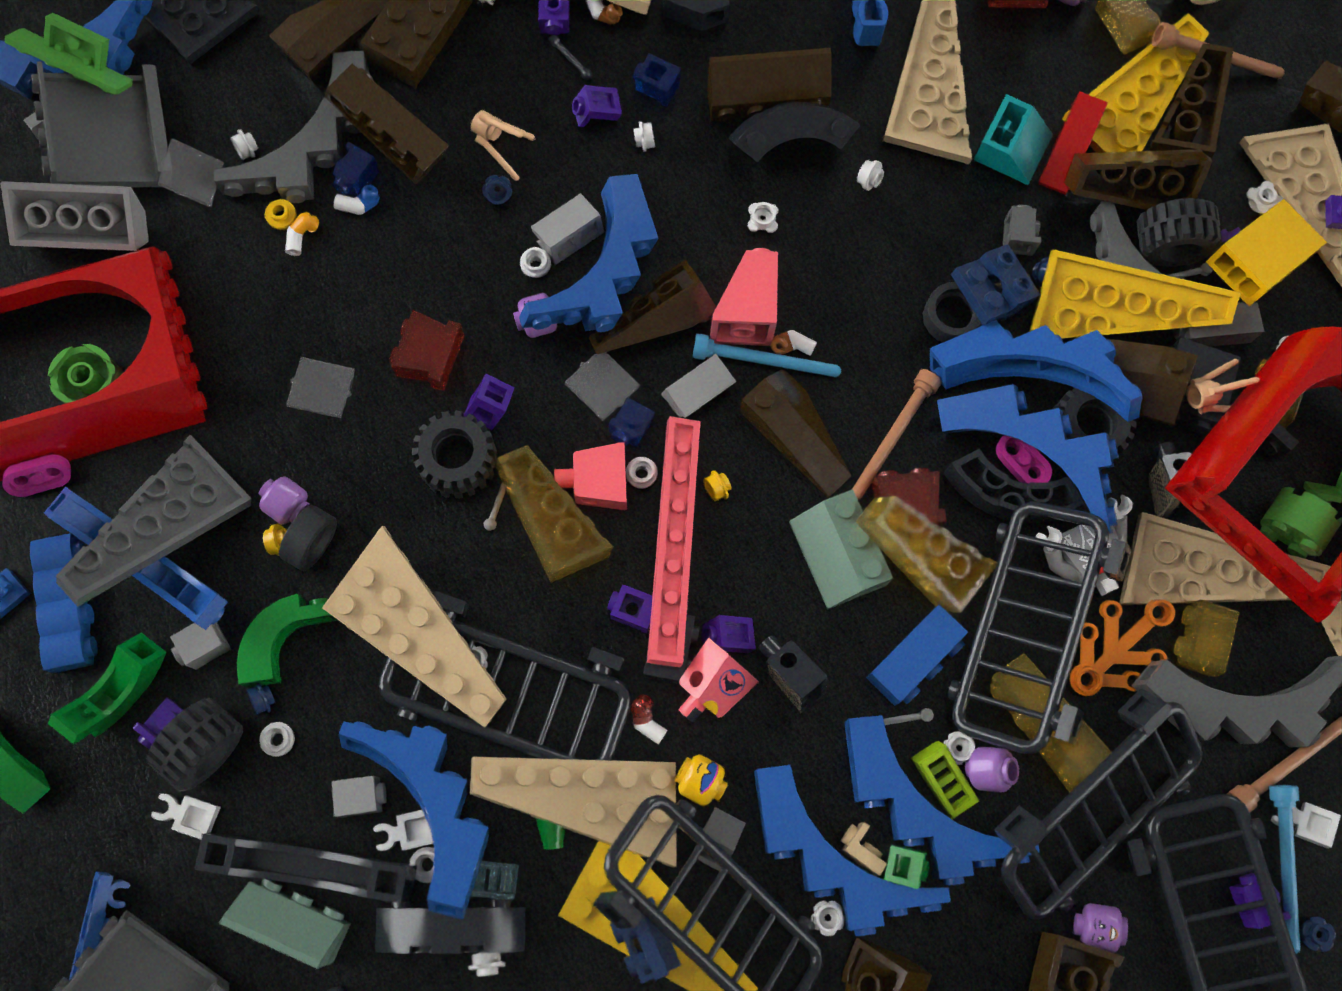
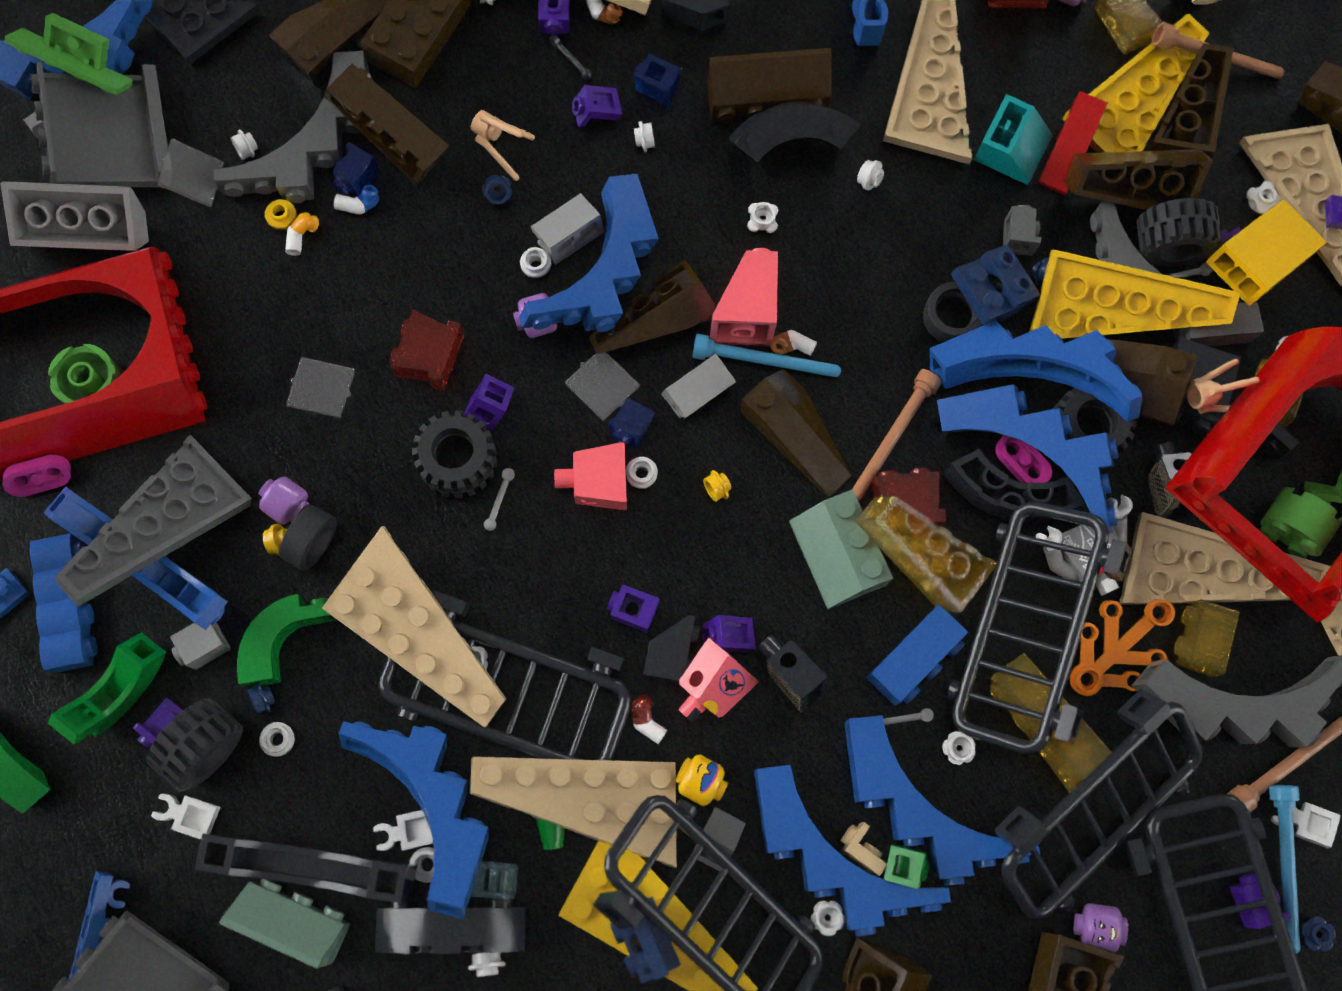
(358, 796): light grey brick -> none
(553, 522): clear yellow wedge -> none
(674, 543): coral plate -> none
(929, 755): lime slope -> none
(992, 769): medium lavender head -> none

